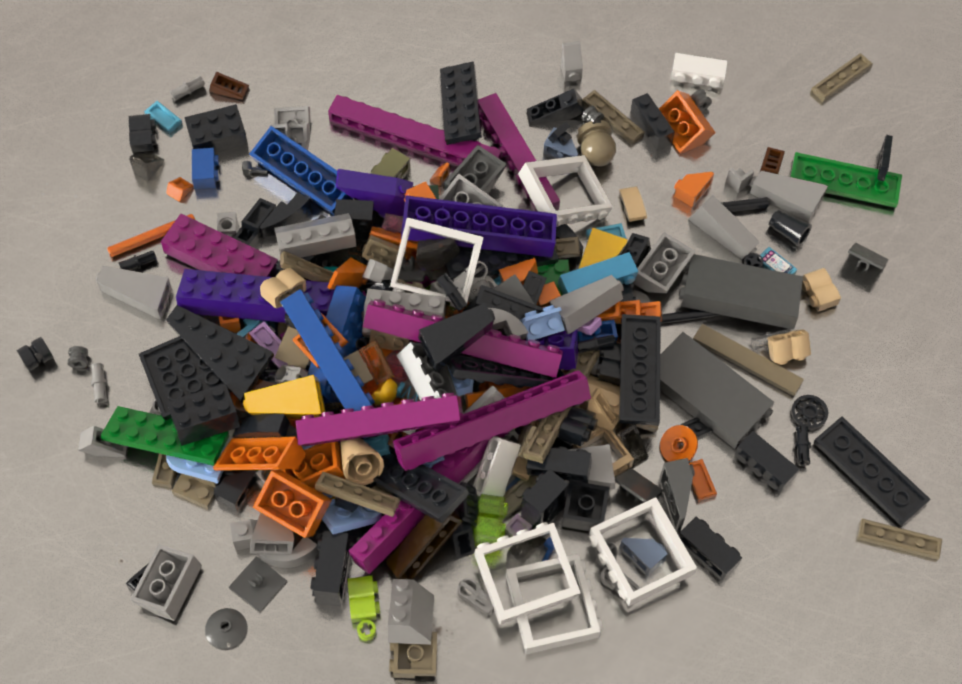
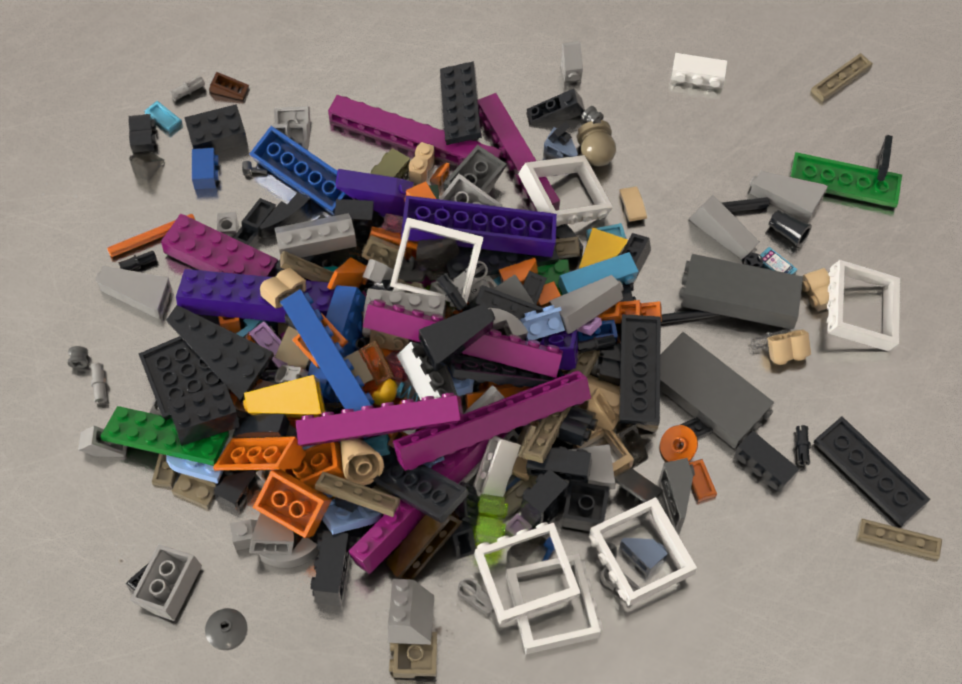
(35, 354): black wheel -> none
(179, 188): orange slope -> none
(258, 584): dark grey piece -> none
(362, 598): lime brick -> none
(369, 623): lime bush -> none
(421, 163): none -> tan brick
(616, 119): dark tan tile -> none
(652, 121): black brick -> none
(663, 264): light grey slope -> none
(687, 122): orange slope -> none
(693, 187): orange slope -> none
(701, 99): dark grey wheel -> none
(710, 547): black brick -> none
(739, 179): light grey panel -> none
(748, 360): dark tan tile -> none
(772, 164): reddish brown slope -> none
(809, 411): black wheel -> none
(867, 256): dark grey piece -> none
(891, 306): none -> white window

